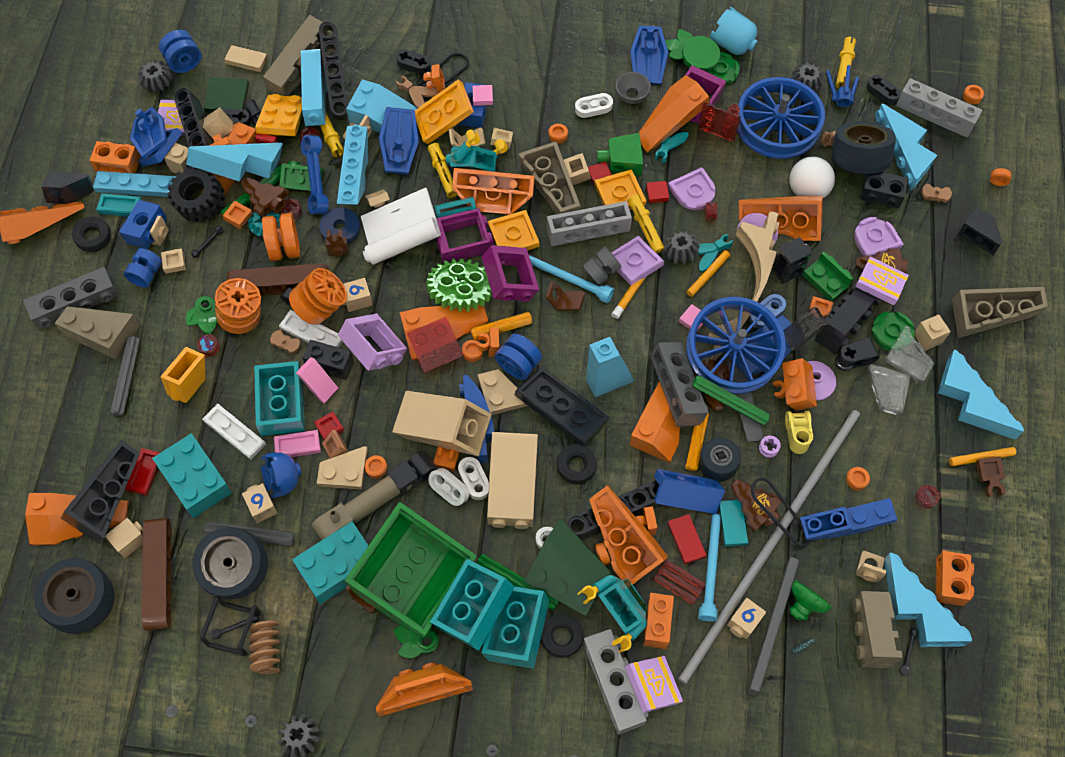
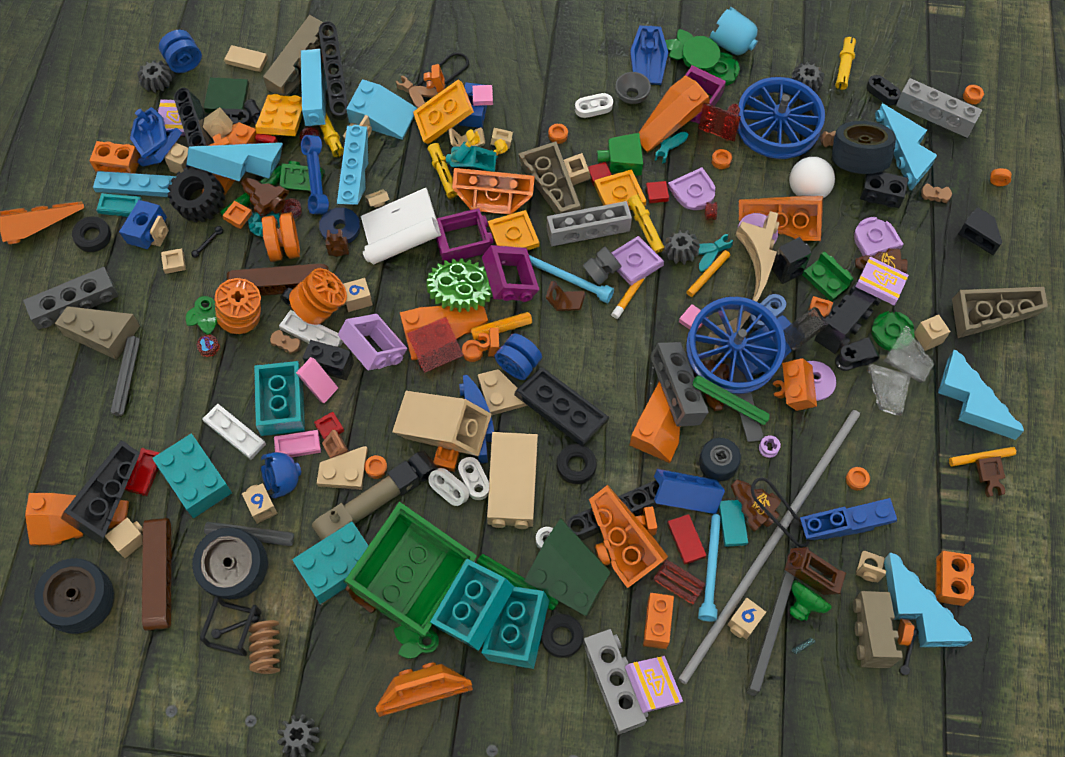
(66, 187): black slope -> none
(142, 268): blue wheel -> none
(184, 375): light orange torso -> none
(398, 140): blue piece -> none
(413, 61): black beam -> none
(437, 208): teal tile -> none
(606, 368): medium azure slope -> none
(624, 605): teal torso -> none
(696, 446): light orange axle -> none
(721, 159): none -> orange tile
(798, 563): none -> reddish brown window
(799, 426): light yellow piece -> none
(844, 96): blue plant -> none
(905, 632): none -> orange tile
(927, 496): clear red tile -> none

